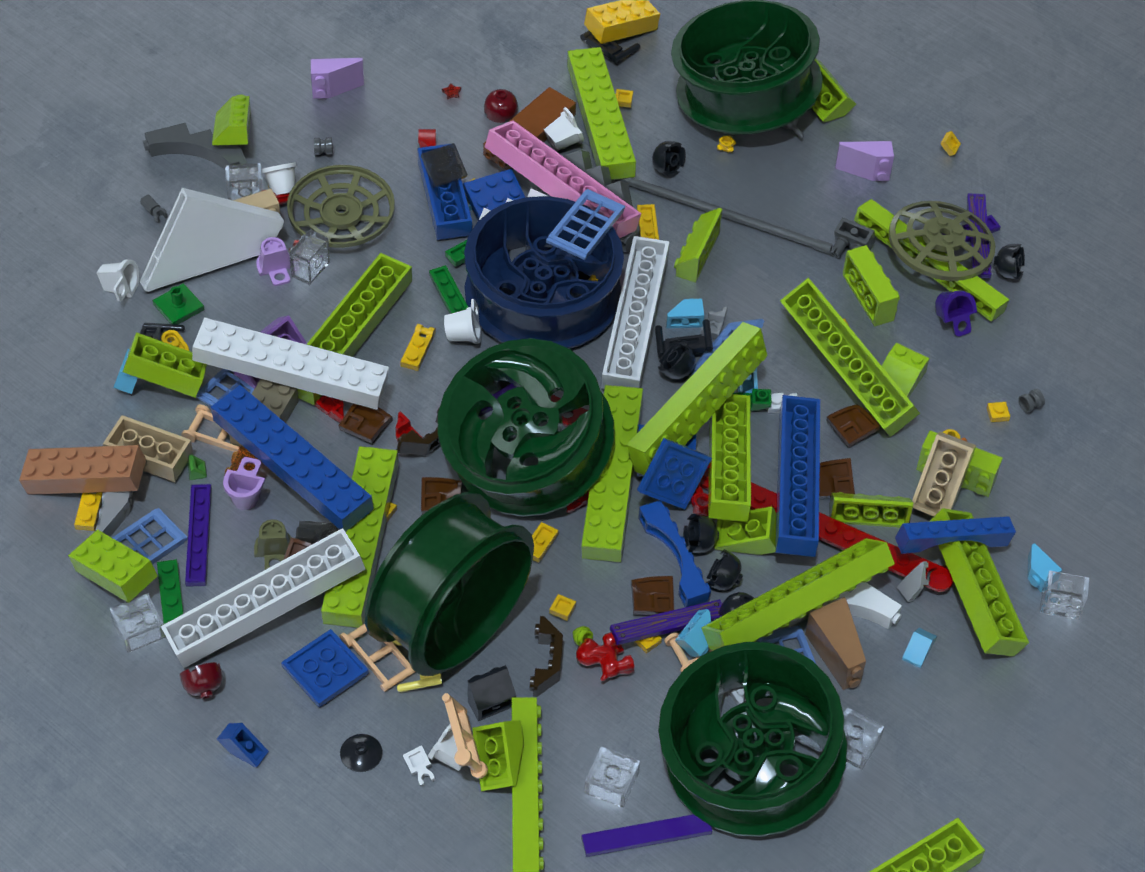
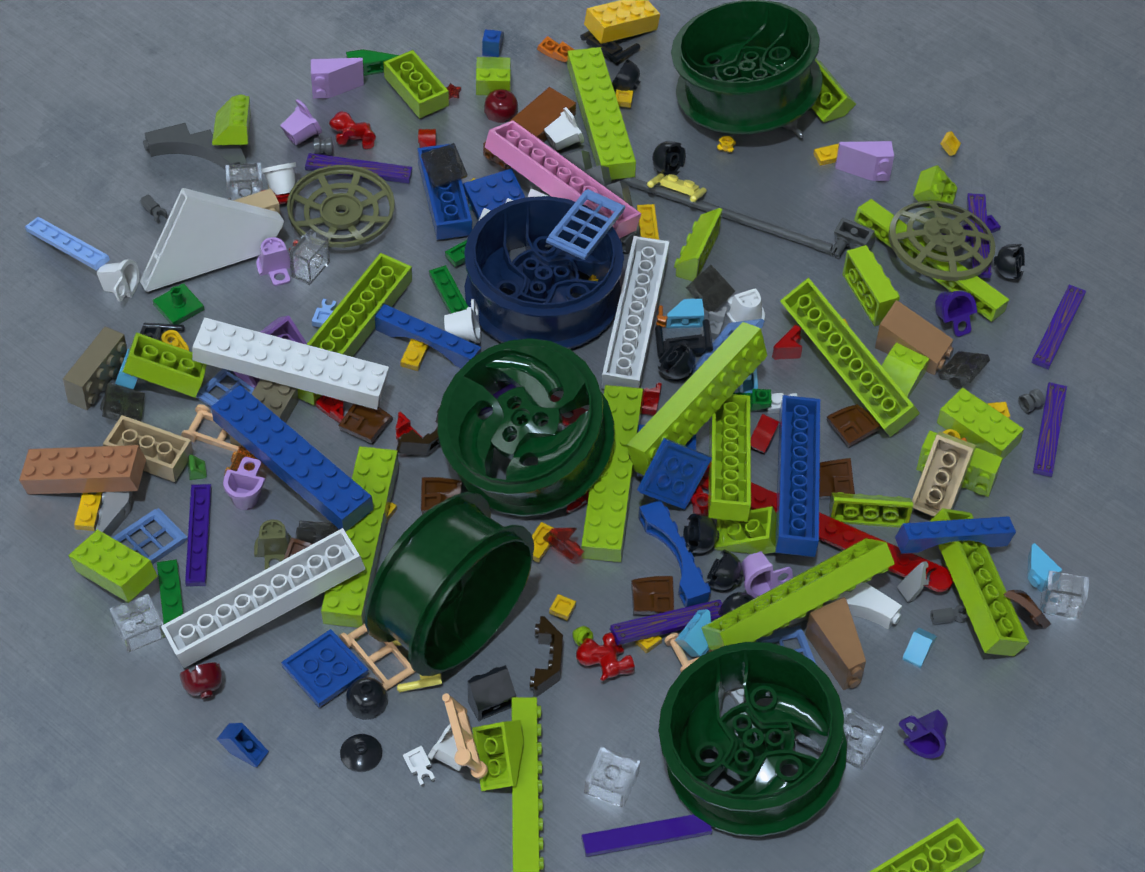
(67, 243): none -> light blue tile
(95, 368): none -> dark tan brick
(122, 401): none -> clear smoke plate
(300, 125): none -> lavender container
(323, 313): none -> light blue plate
(352, 131): none -> red animal
(366, 698): none -> black cylinder
(372, 60): none -> green slope
(388, 172): none -> dark purple tile
(399, 324): none -> blue arch
(416, 84): none -> lime brick
(492, 43): none -> blue slope
(492, 74): none -> lime slope
(554, 50): none -> orange slope
(559, 539): none -> clear red slope
(627, 77): none -> black cylinder
(651, 399): none -> red slope
(661, 320): none -> orange hand
(671, 181): none -> light yellow plate
(710, 288): none -> clear smoke plate
(745, 306): none -> white container
(760, 574): none -> lavender container
(763, 433): none -> red slope
(788, 345): none -> red slope
(826, 154): none -> yellow plate
(914, 332): none -> medium nougat slope
(928, 734): none -> dark purple container
(935, 186): none -> lime slope
(948, 615): none -> dark grey bar
(963, 368): none -> clear smoke plate
(980, 424): none -> lime brick
(1024, 600): none -> reddish brown plate
(1049, 429): none -> dark purple tile
(1058, 327): none -> dark purple tile

